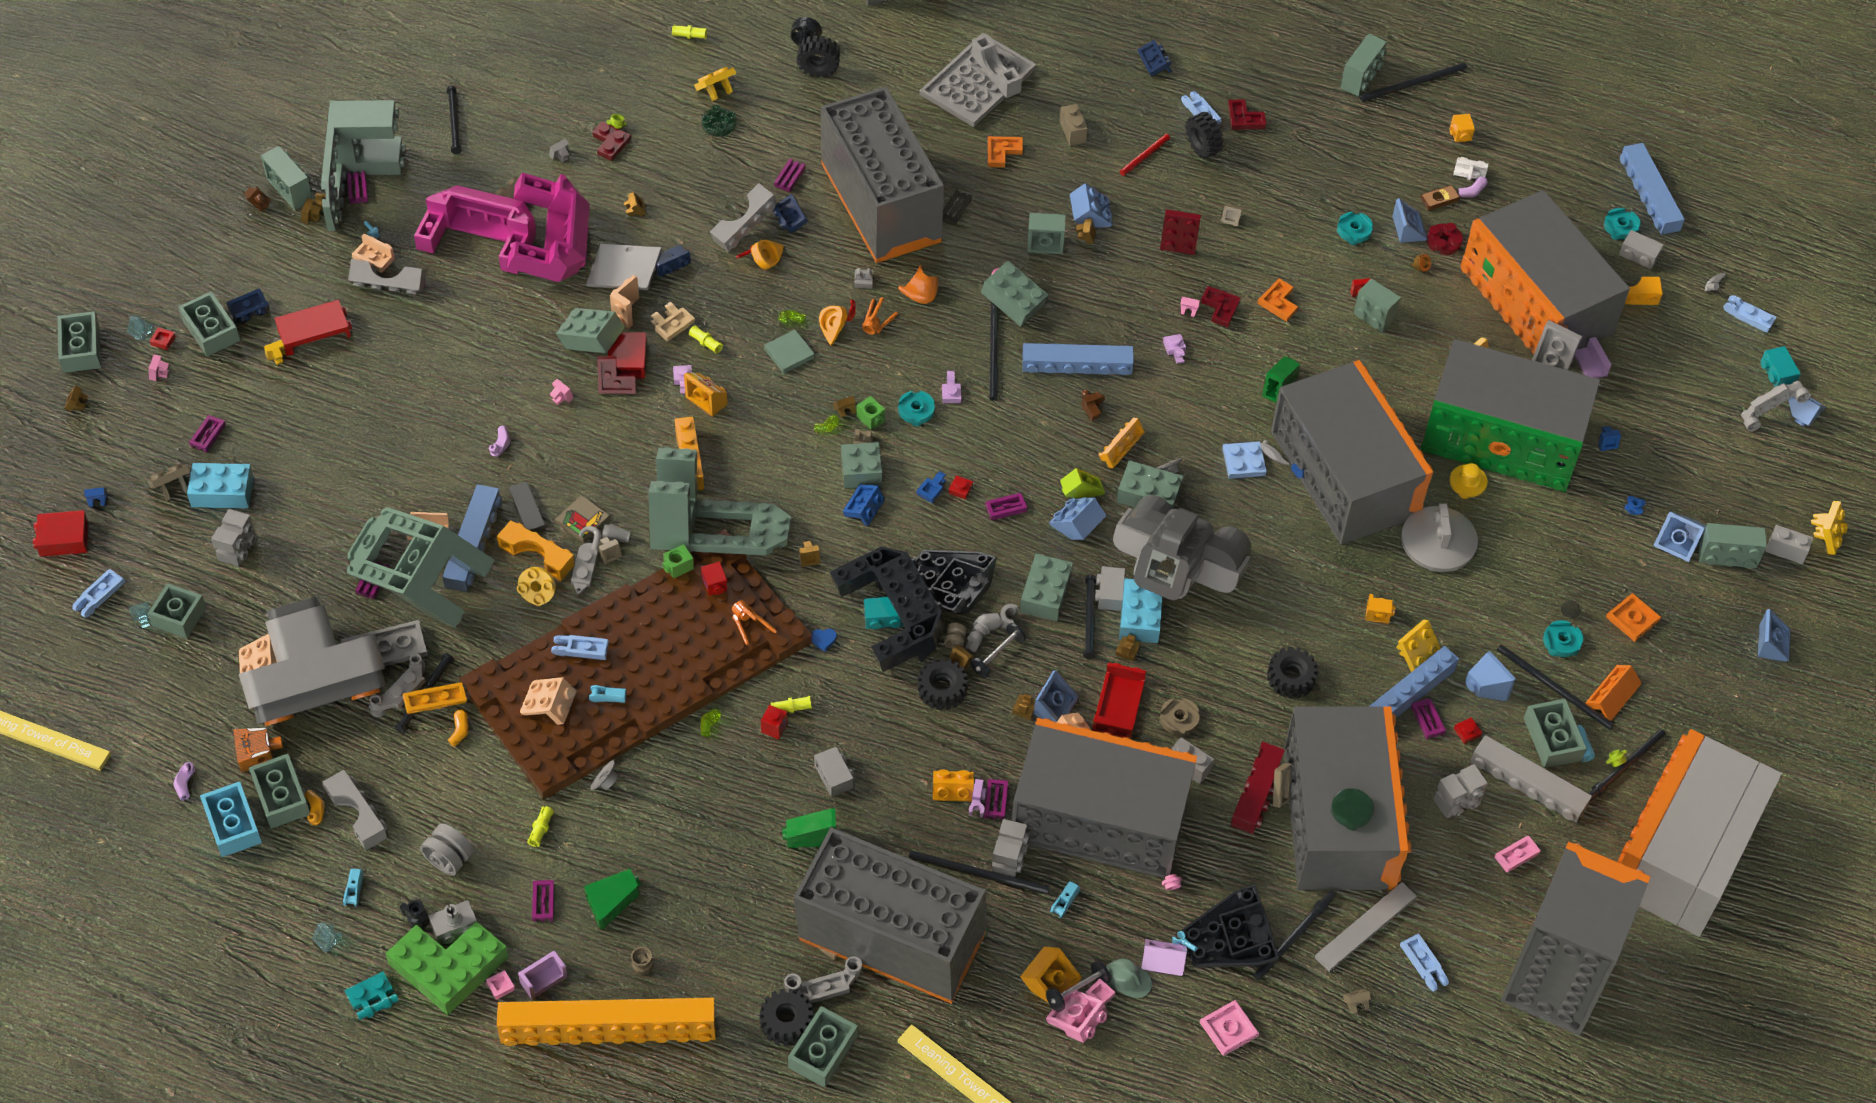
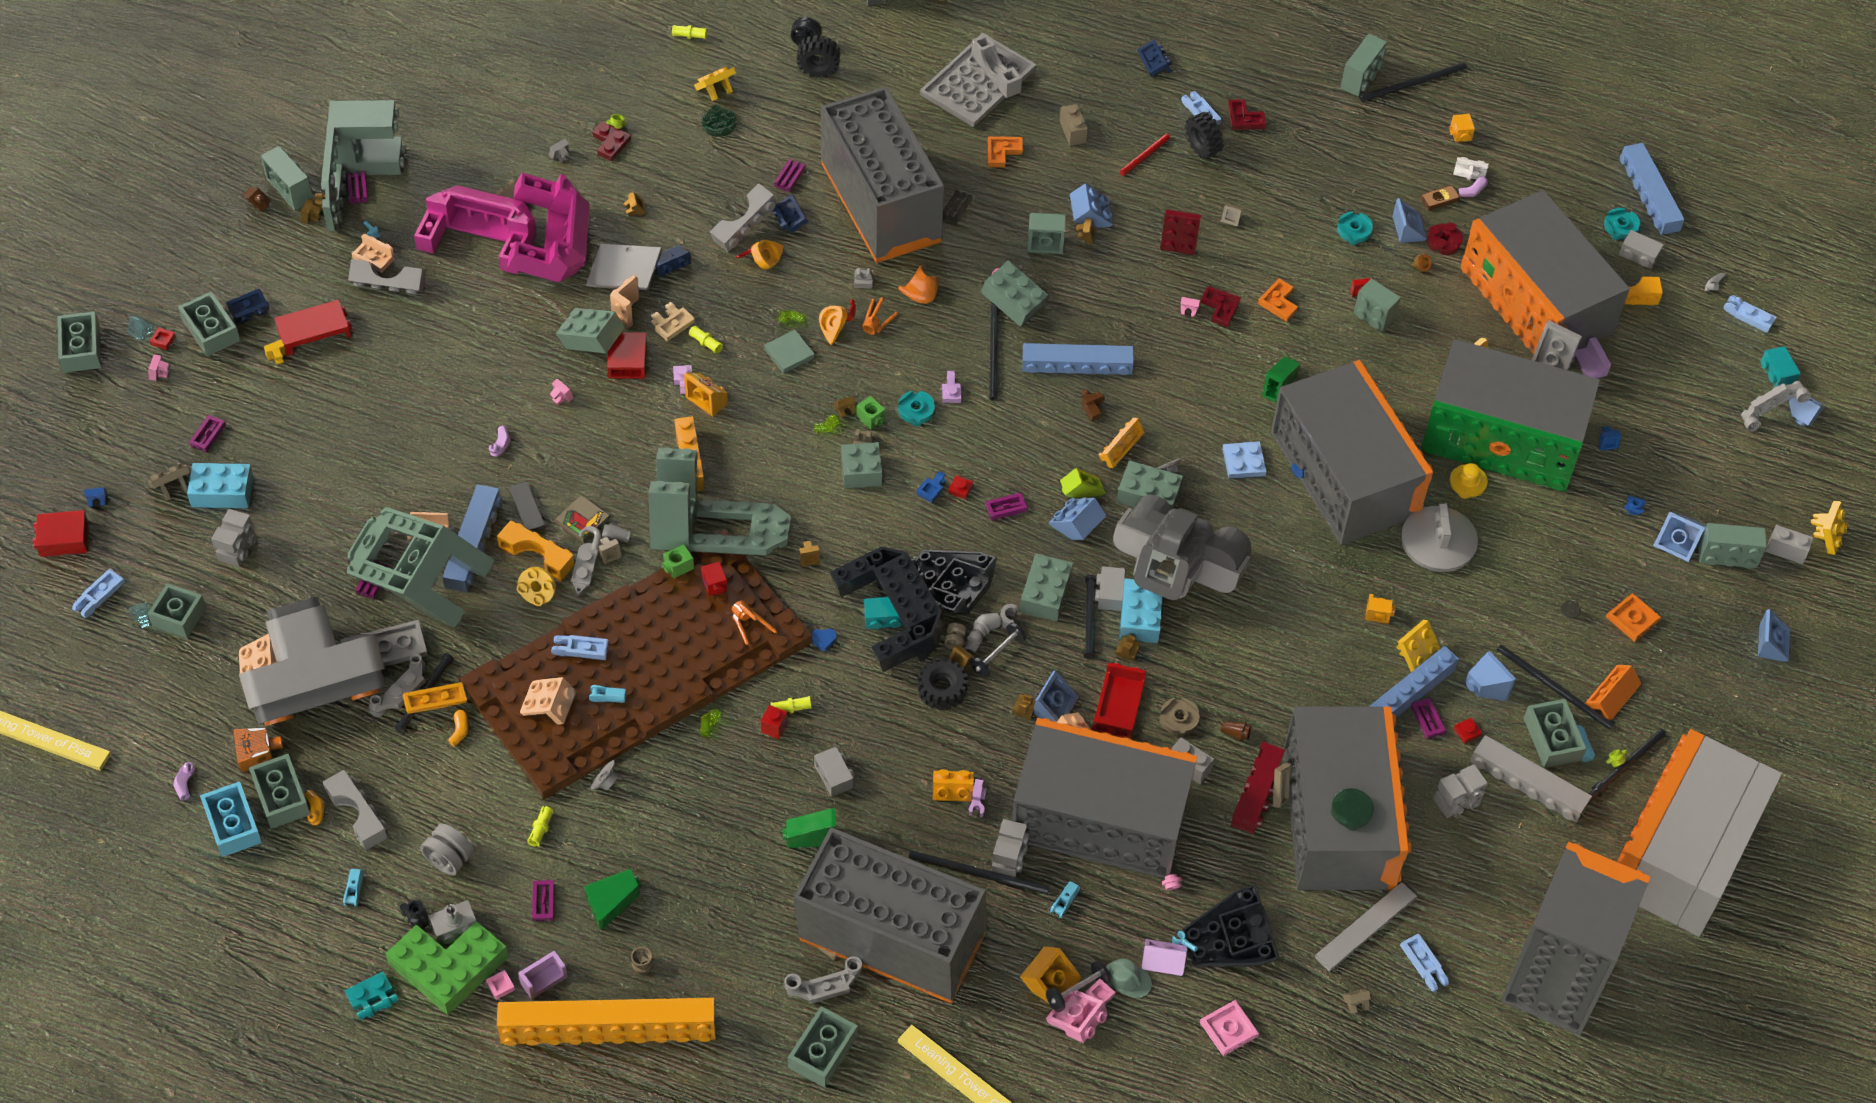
(74, 399): pearl gold tile -> none
(325, 936): clear light blue tile -> none
(451, 91): black bar -> none
(609, 381): dark red plate -> none
(780, 1030): black tyre -> none
(864, 503): blue bracket -> none
(994, 814): magenta tile -> none
(1176, 346): lavender plate -> none
(1237, 730): none -> reddish brown cone
(1272, 453): light grey bar -> none
(1295, 661): black tyre -> none
(1319, 908): black bar -> none
(1517, 854): bright pink plate -> none
(1562, 648): teal plate -> none

